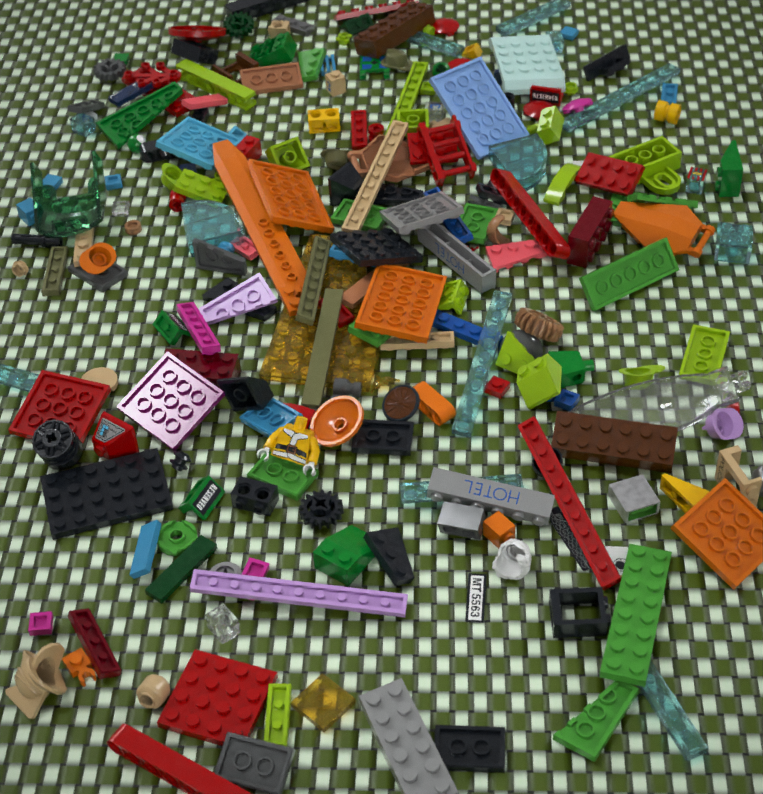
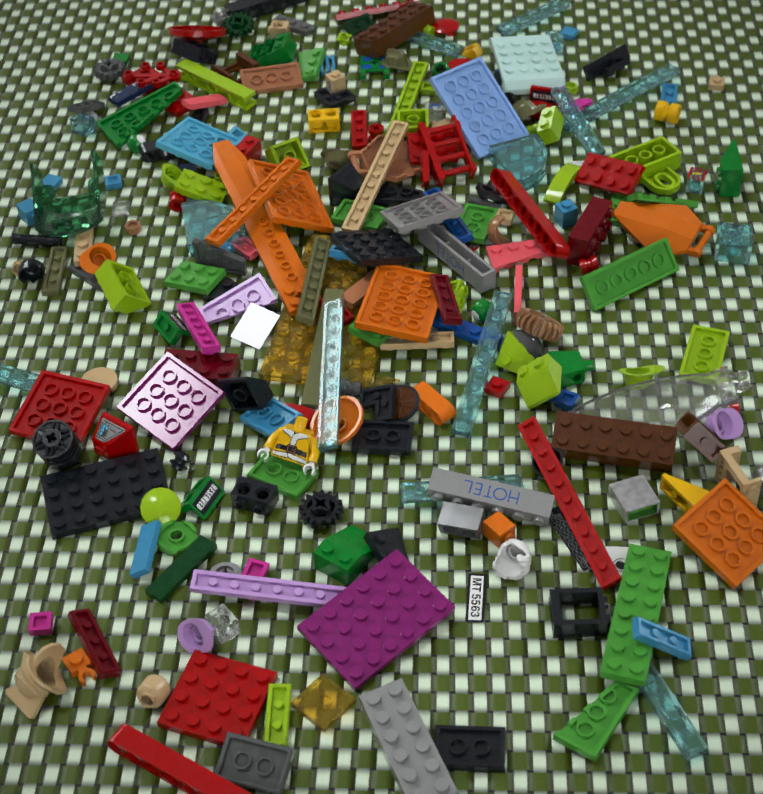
(31, 270): none -> black hair
(121, 287): none -> lime slope
(160, 505): none -> lime dish
(195, 277): none -> bright green plate
(196, 635): none -> lavender piece
(218, 18): none -> light grey tile
(253, 202): none -> orange tile
(255, 325): none -> white sticker
(330, 376): none -> clear light blue plate
(331, 100): none -> black plate
(375, 619): none -> magenta plate
(382, 399): none -> black plate
(424, 168): none -> red tile
(445, 299): none -> dark red tile
(480, 309): none -> green piece
(518, 290): none -> coral tile
(526, 108): none -> olive piece
(566, 213): none -> dark azure brick
(577, 120): none -> clear light blue plate
(589, 265): none -> red wheel
(661, 638): none -> dark azure tile
(699, 436): none -> reddish brown window
(716, 83): none -> tan plate

